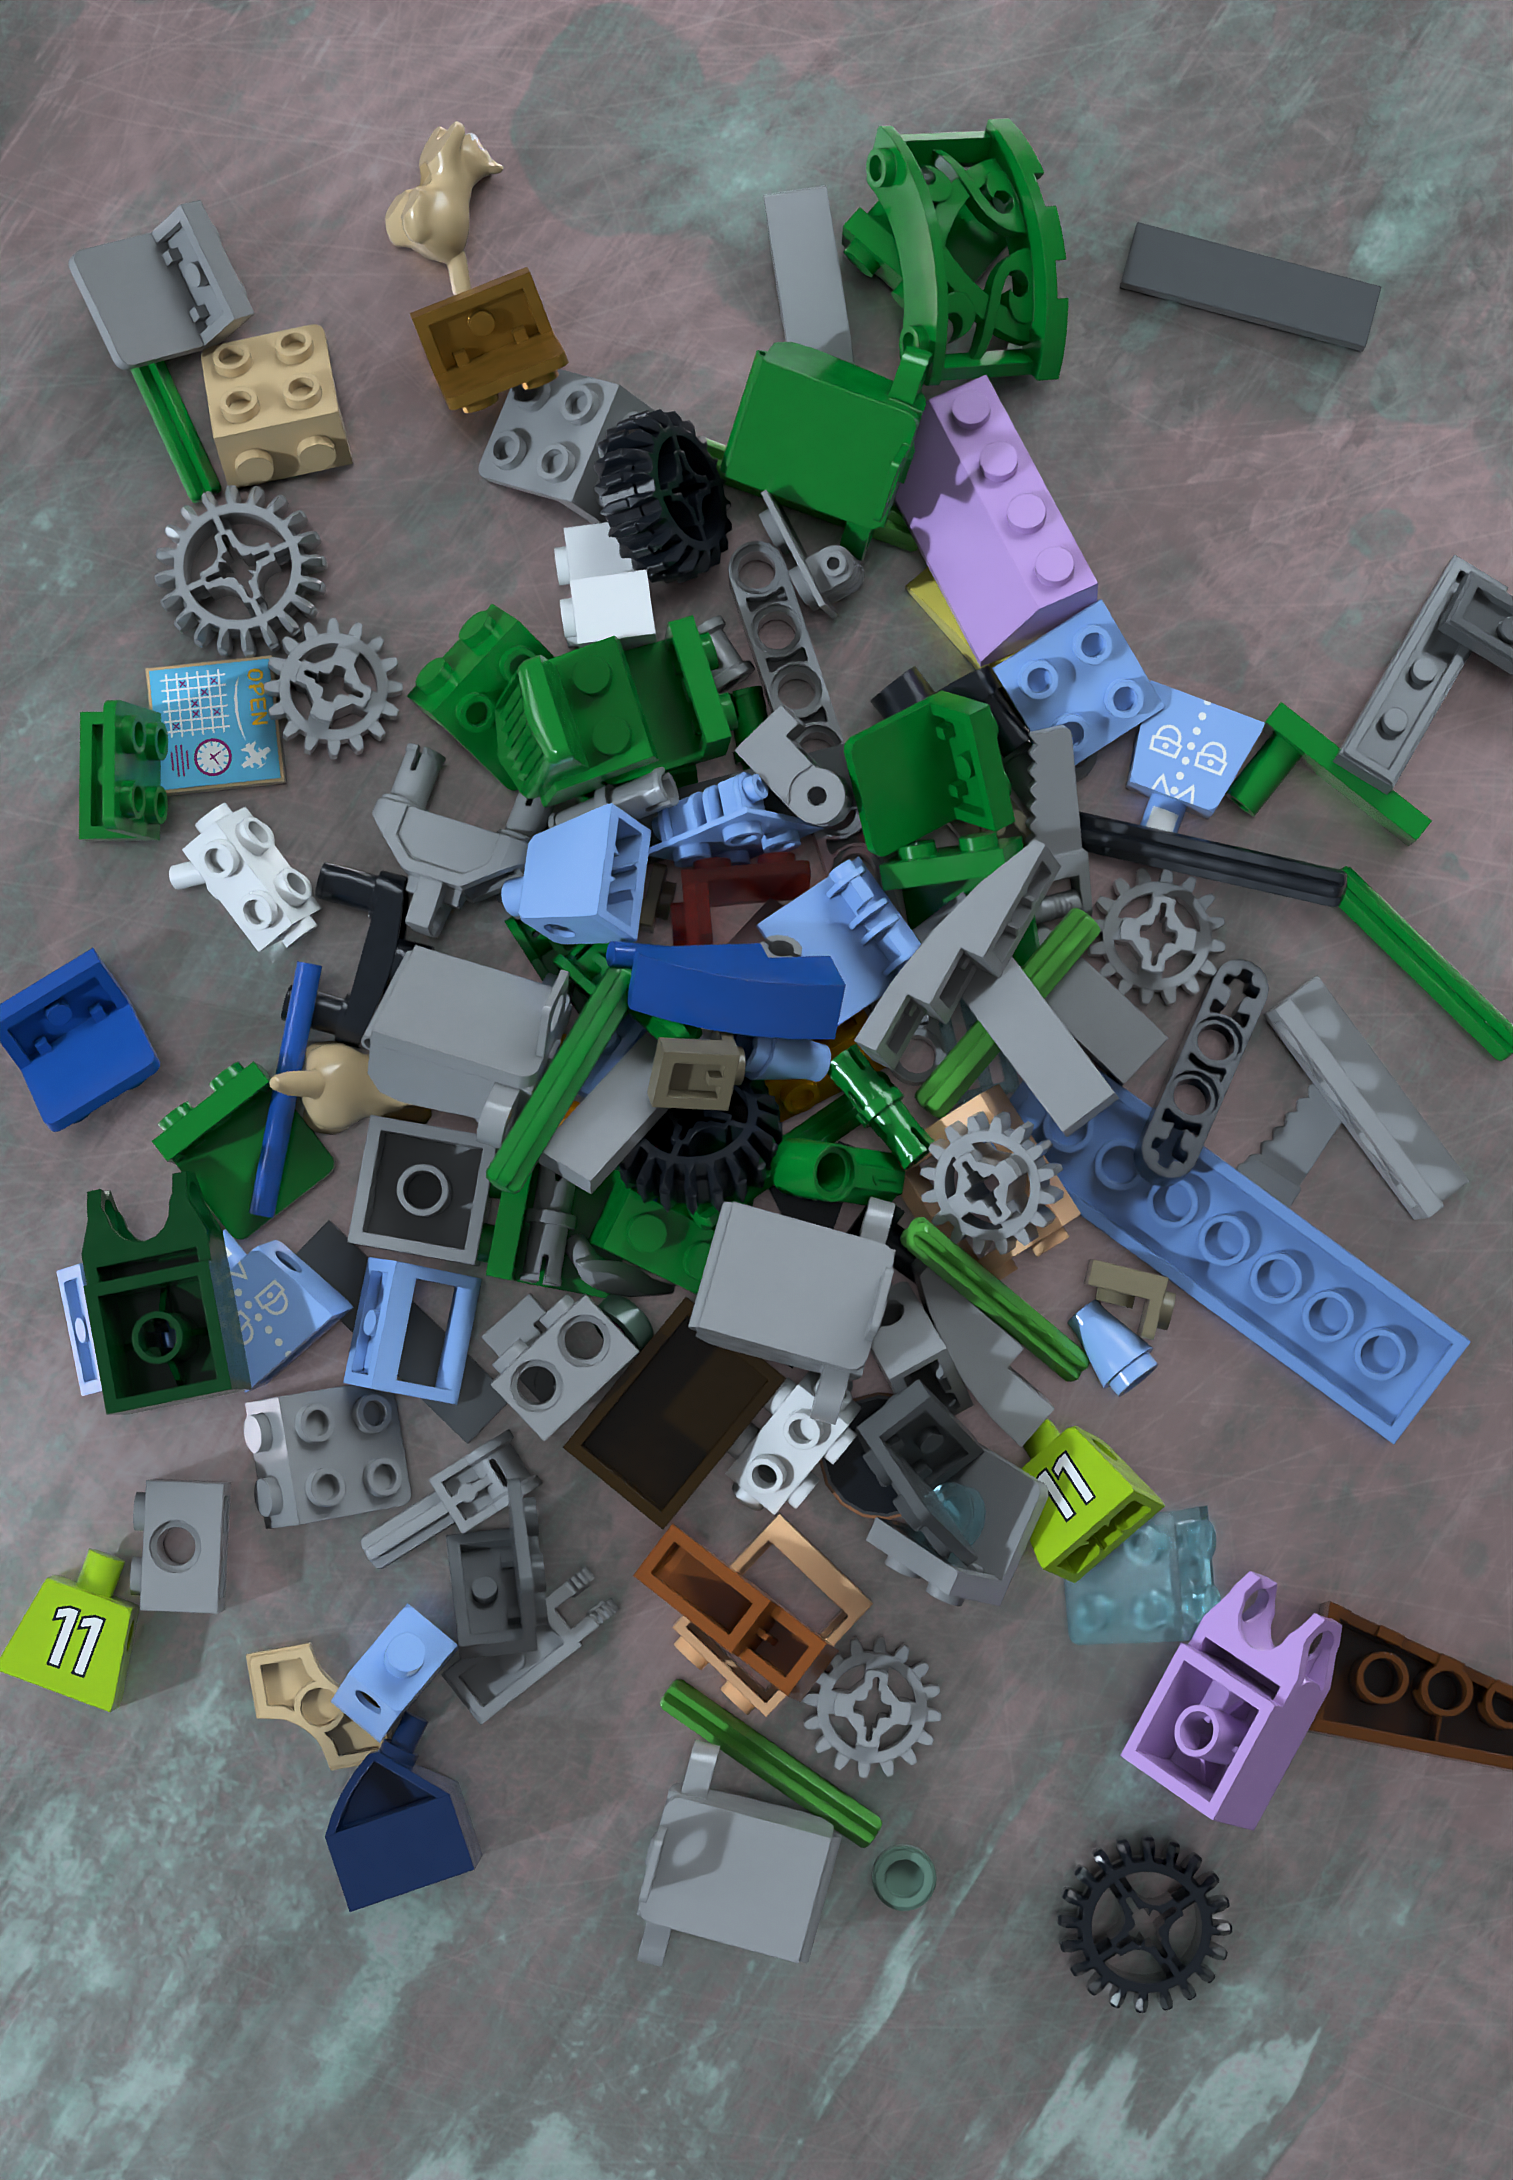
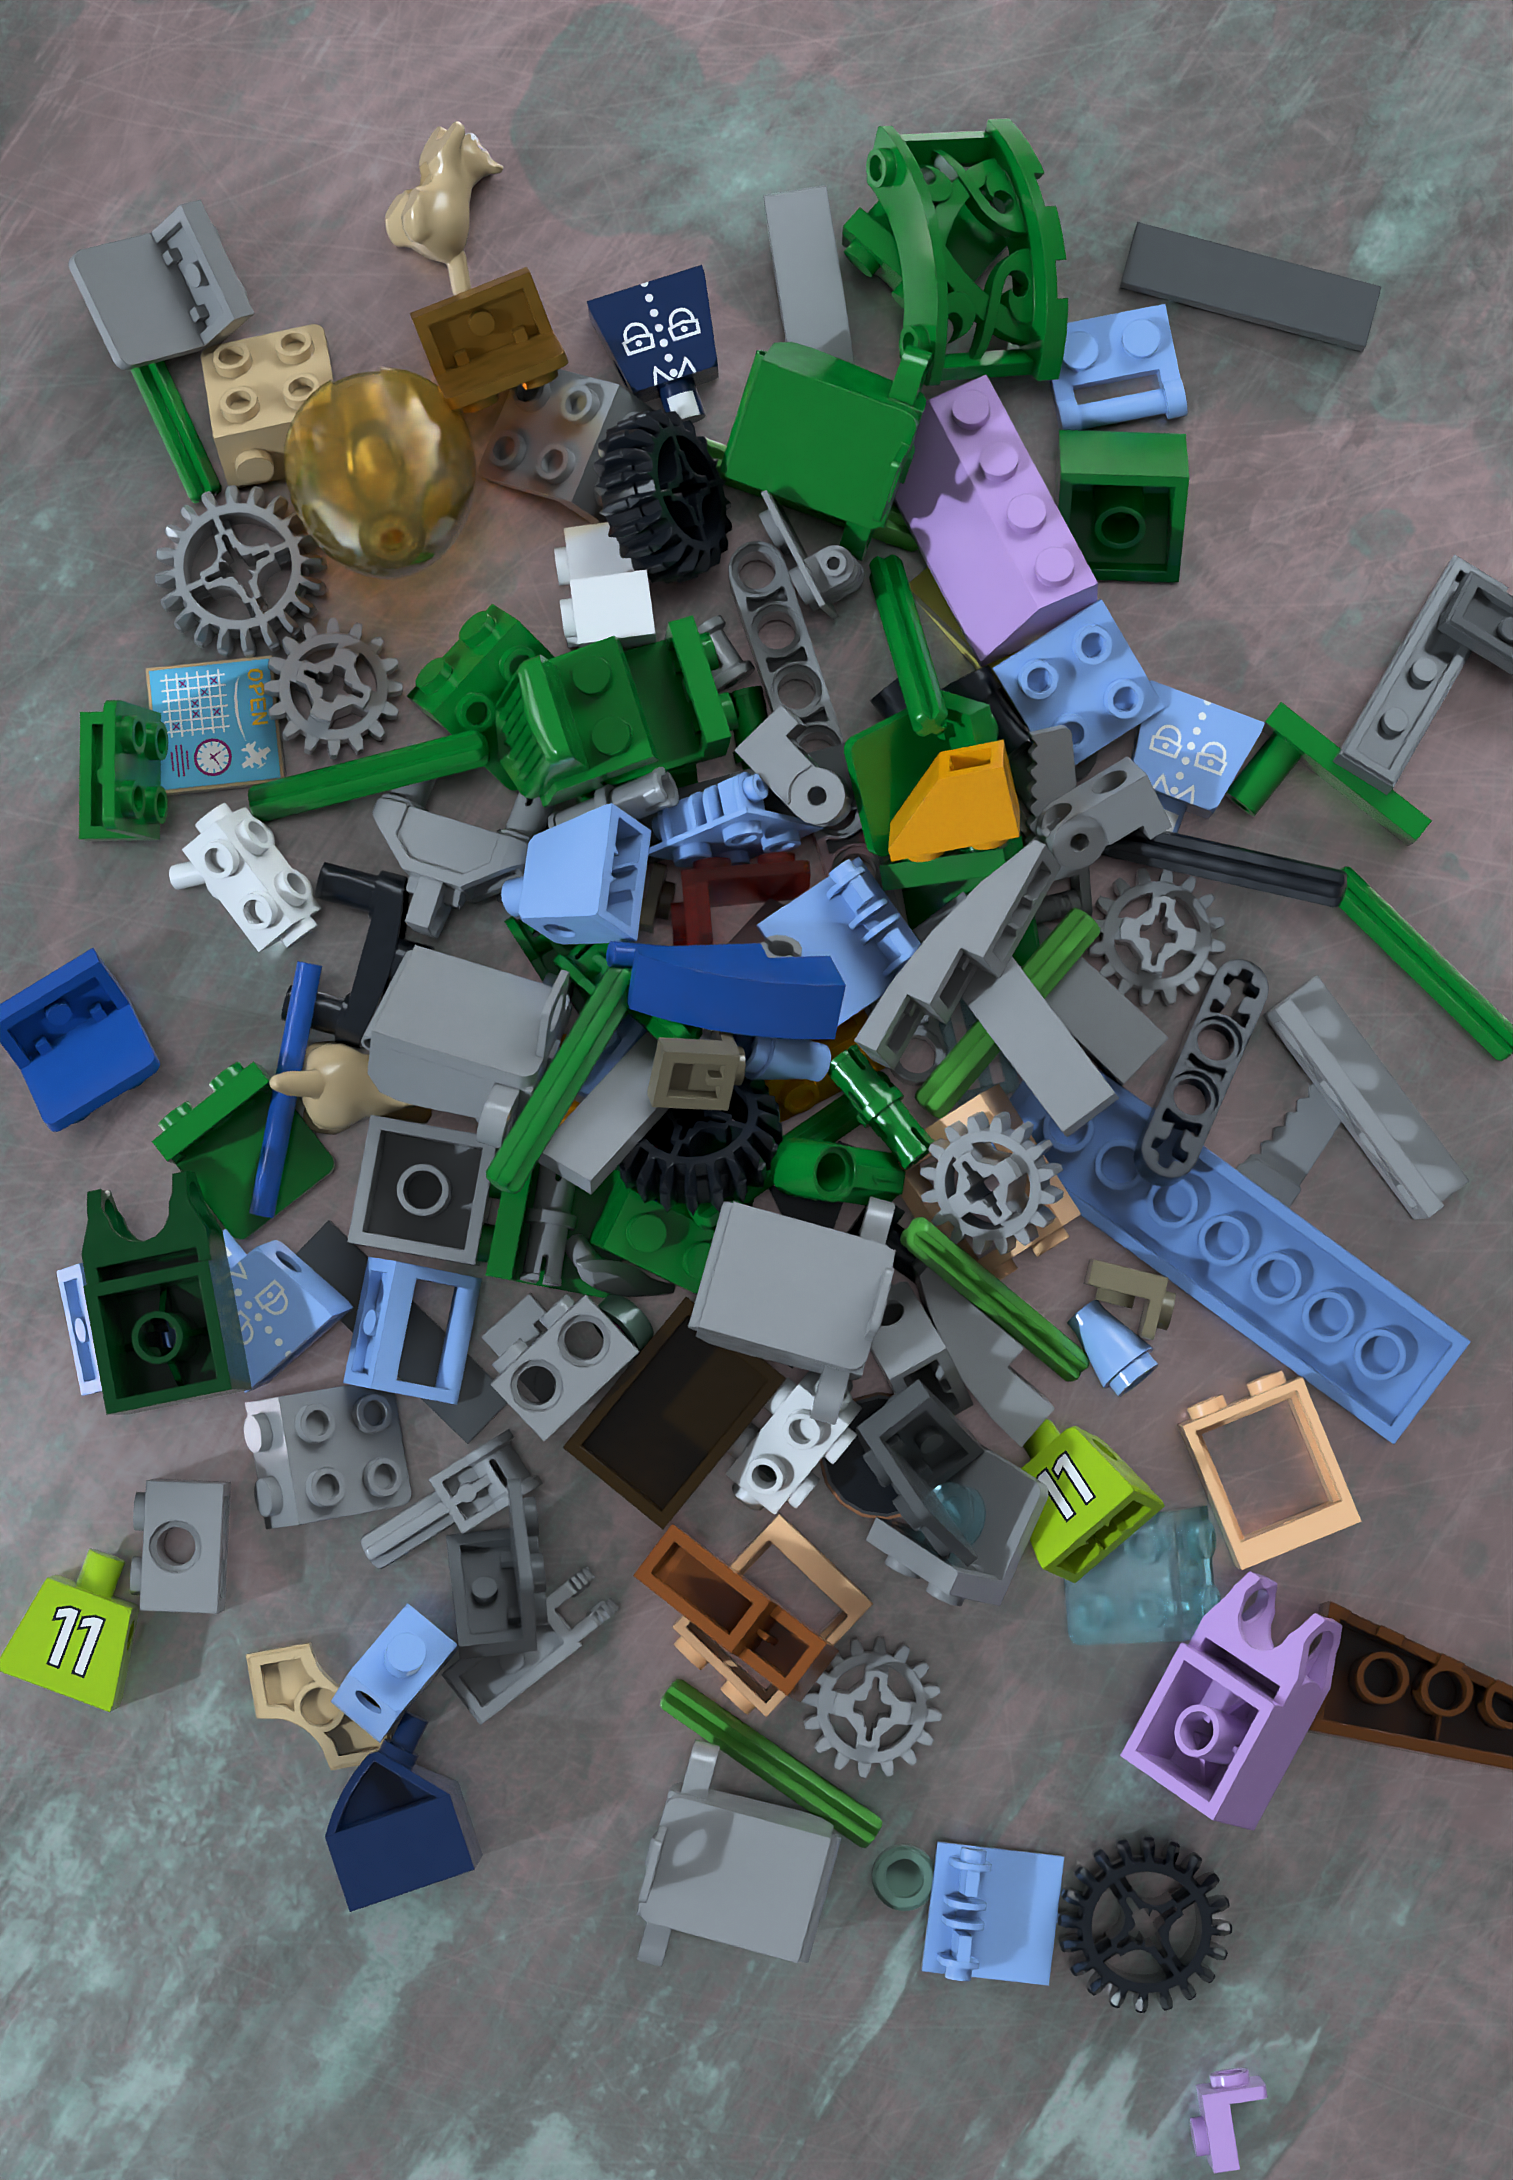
(369, 775): none -> green axle
(381, 472): none -> clear yellow cylinder
(661, 339): none -> dark blue torso
(908, 646): none -> green axle
(958, 804): none -> light orange slope
(992, 1914): none -> light blue hinge
(1101, 813): none -> light grey leg
(1114, 351): none -> light blue plate
(1124, 501): none -> green slope
(1214, 2129): none -> lavender bracket
(1292, 1531): none -> light nougat window

